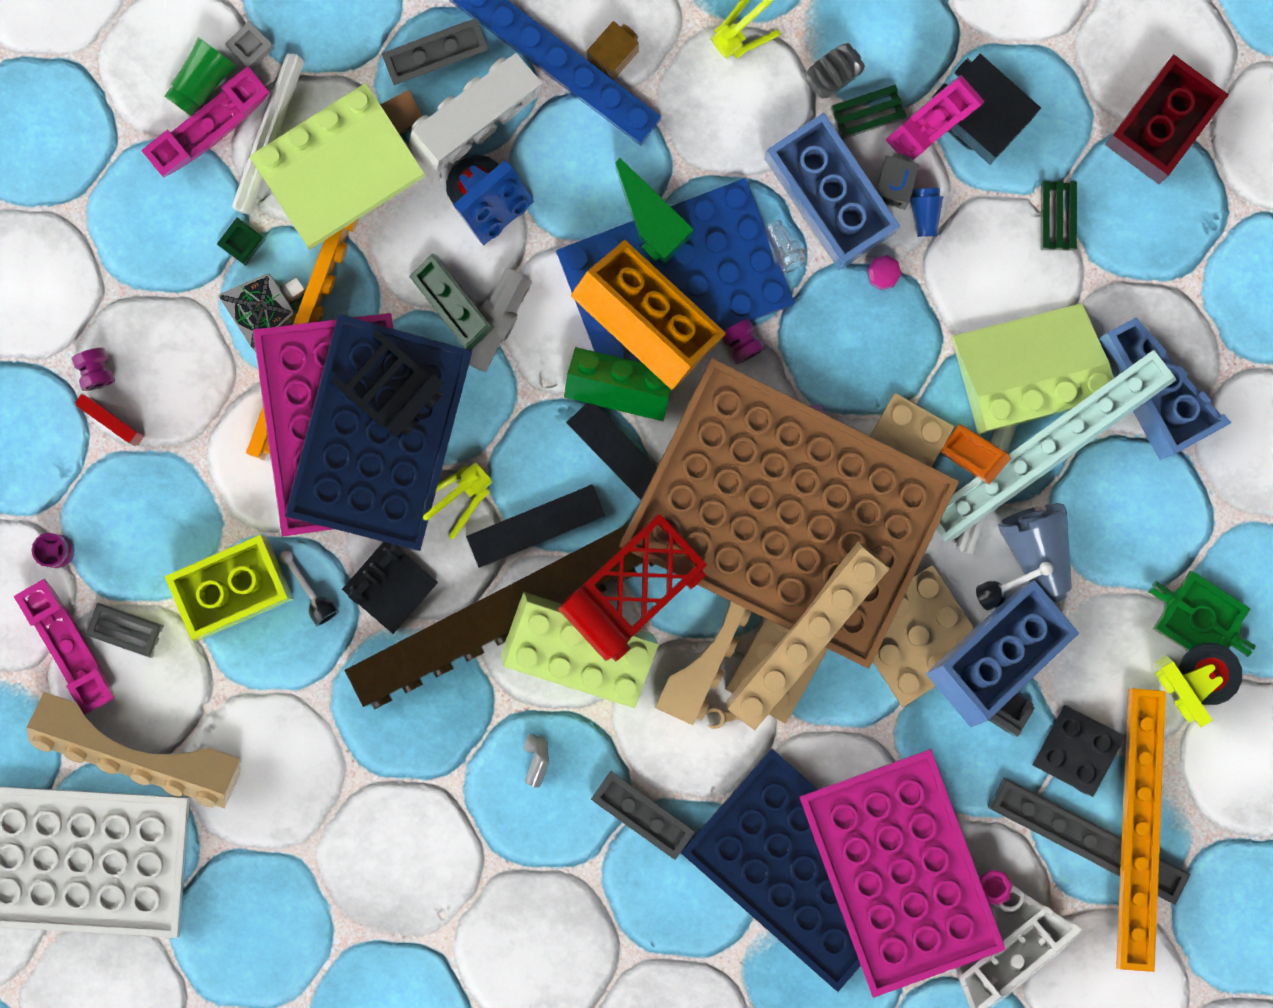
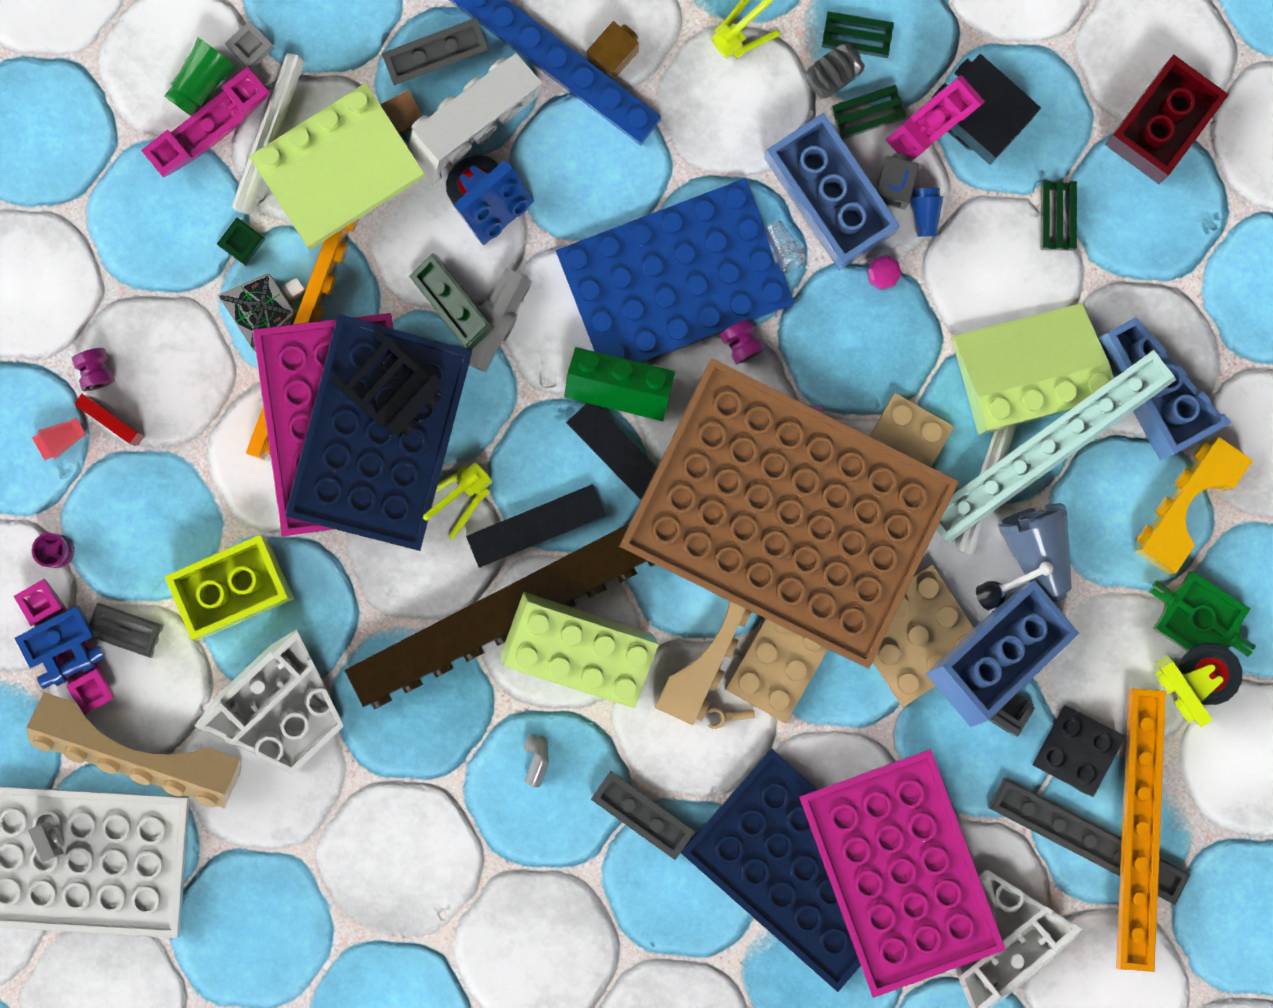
(47, 841): none -> light grey plate
(55, 637): none -> blue plate
(58, 438): none -> coral cone
(276, 707): none -> white wedge
(321, 608): hinge -> none
(389, 586): black hinge -> none
(599, 620): red piece -> none
(647, 314): light orange brick -> none
(655, 221): green slope -> none
(801, 645): tan arch -> none
(861, 22): none -> dark green tile
(975, 454): orange tile -> none
(996, 887): dark pink tile -> none
(1168, 540): none -> yellow arch

